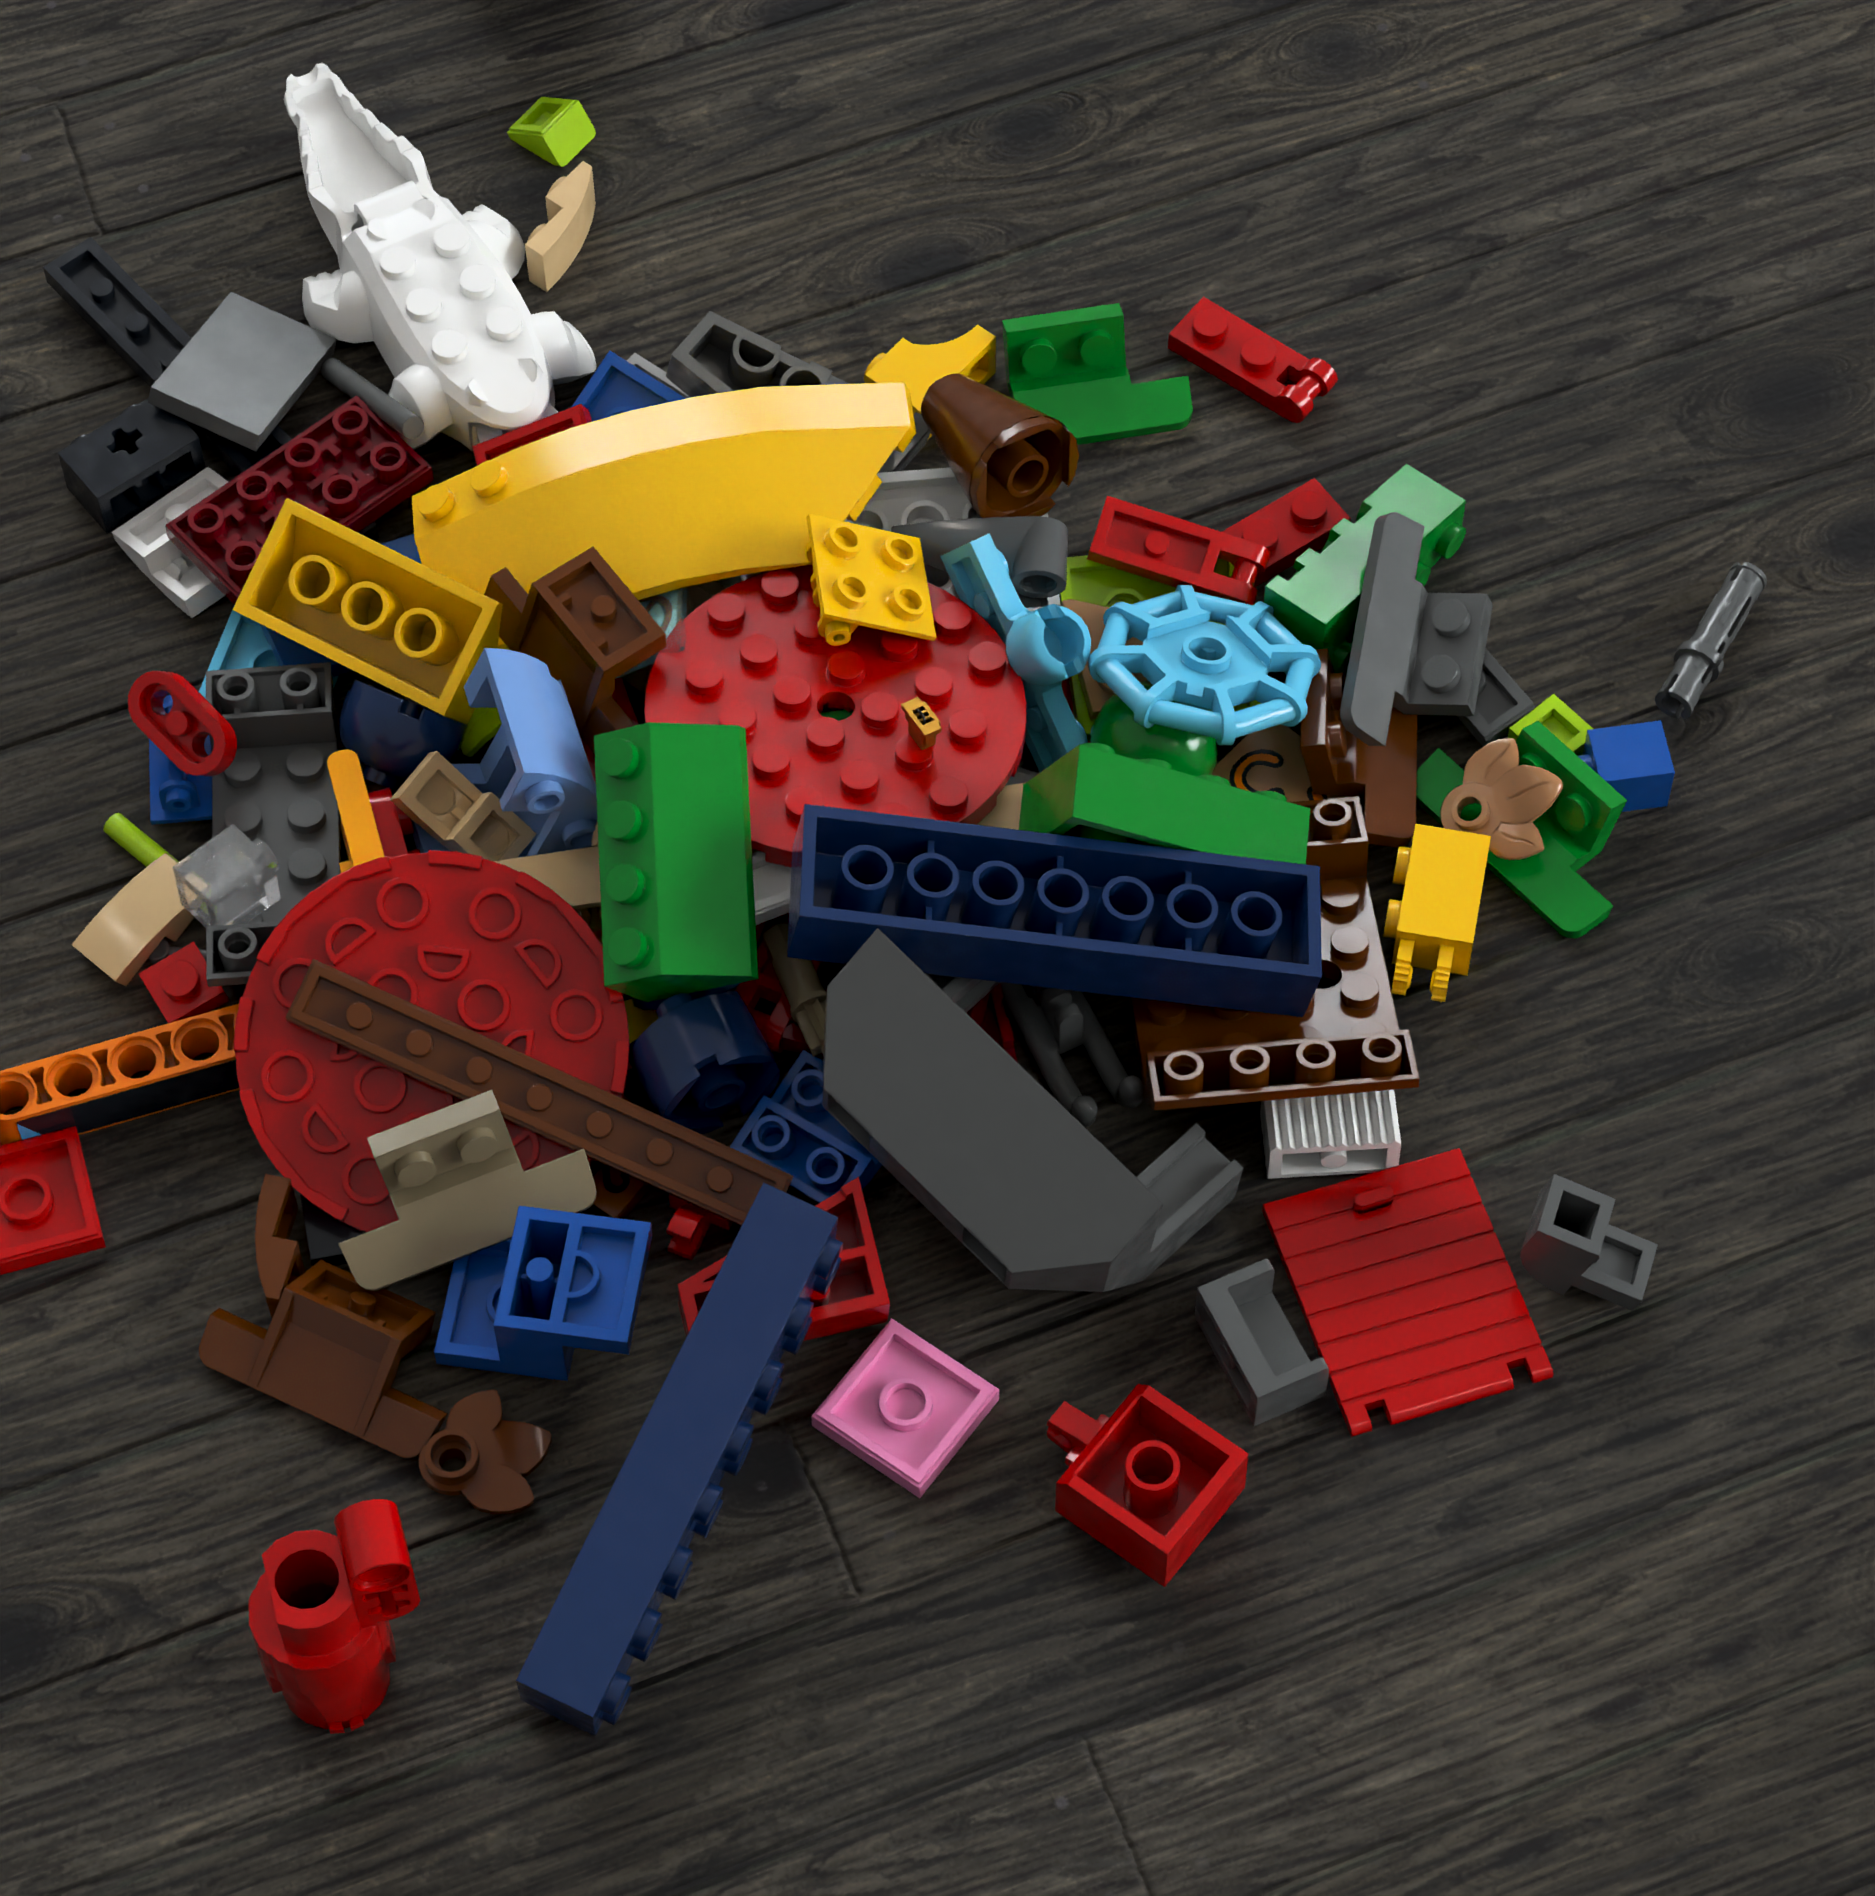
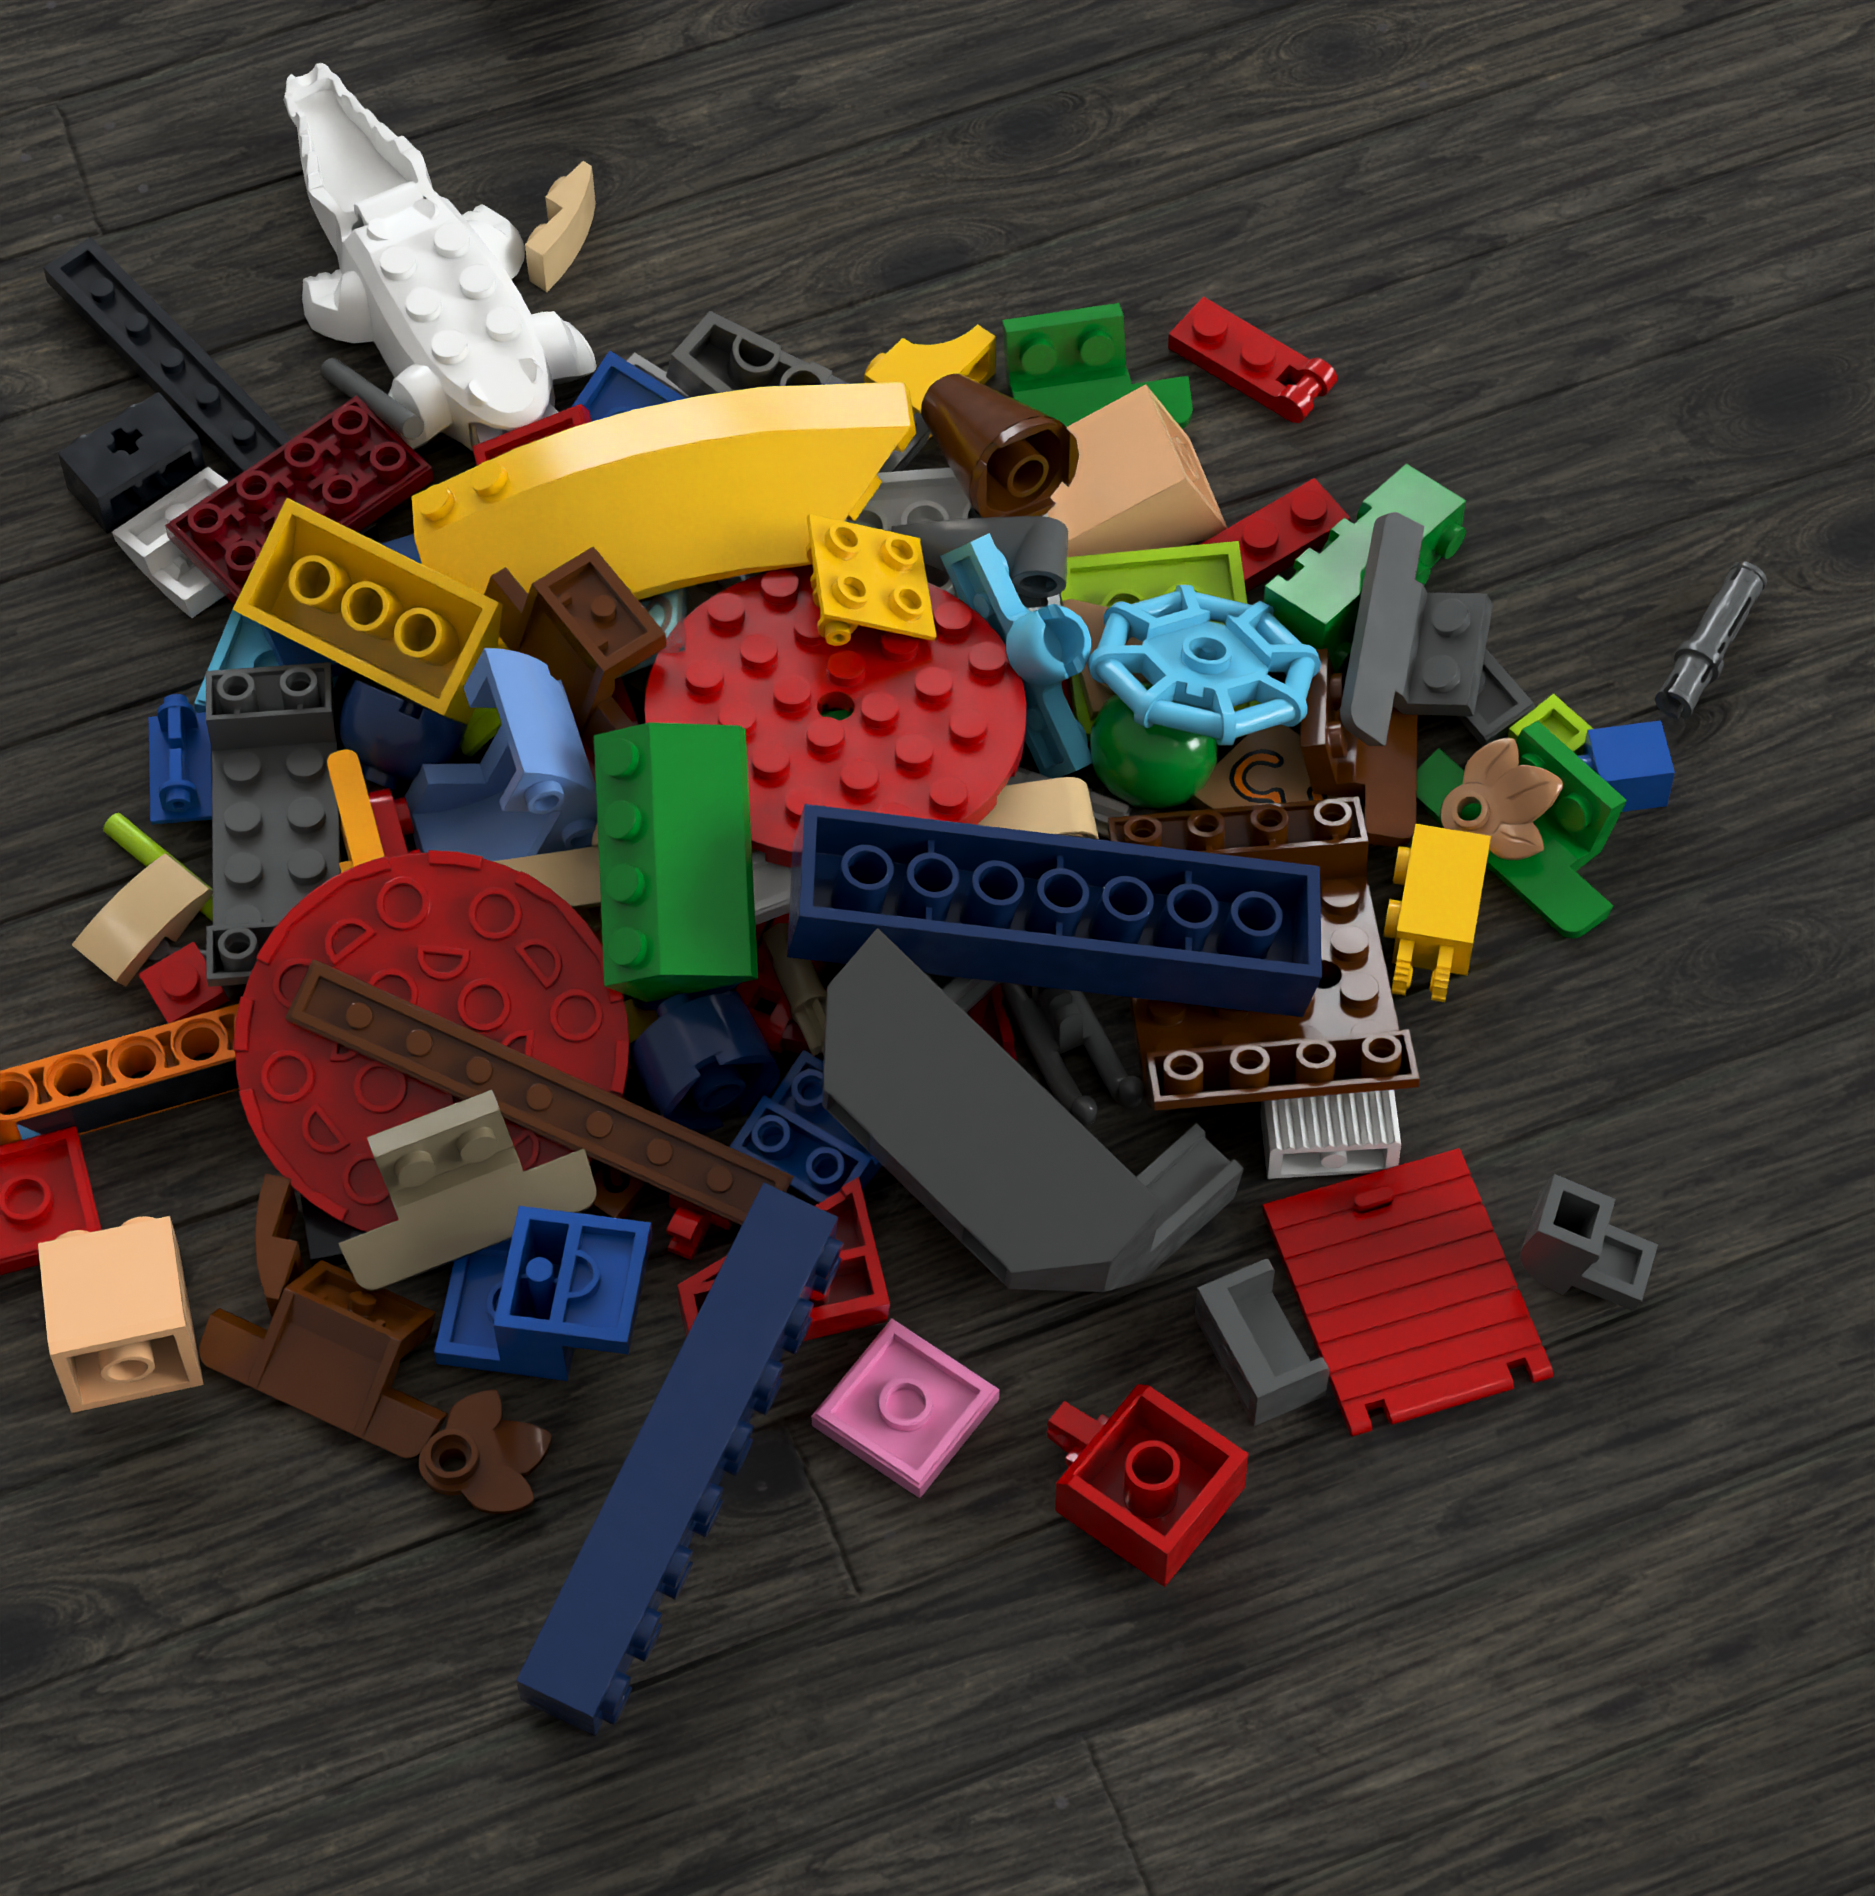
(118, 1313): none -> light nougat slope
(185, 727): red plate -> none
(228, 879): clear brick -> none
(242, 371): tile -> none
(327, 1614): red piece -> none
(459, 813): tan slope -> none
(553, 129): lime slope -> none
(922, 722): pearl gold piece -> none
(1135, 482): none -> light nougat slope
(1151, 804): green wedge -> none
(1176, 551): red plate -> none

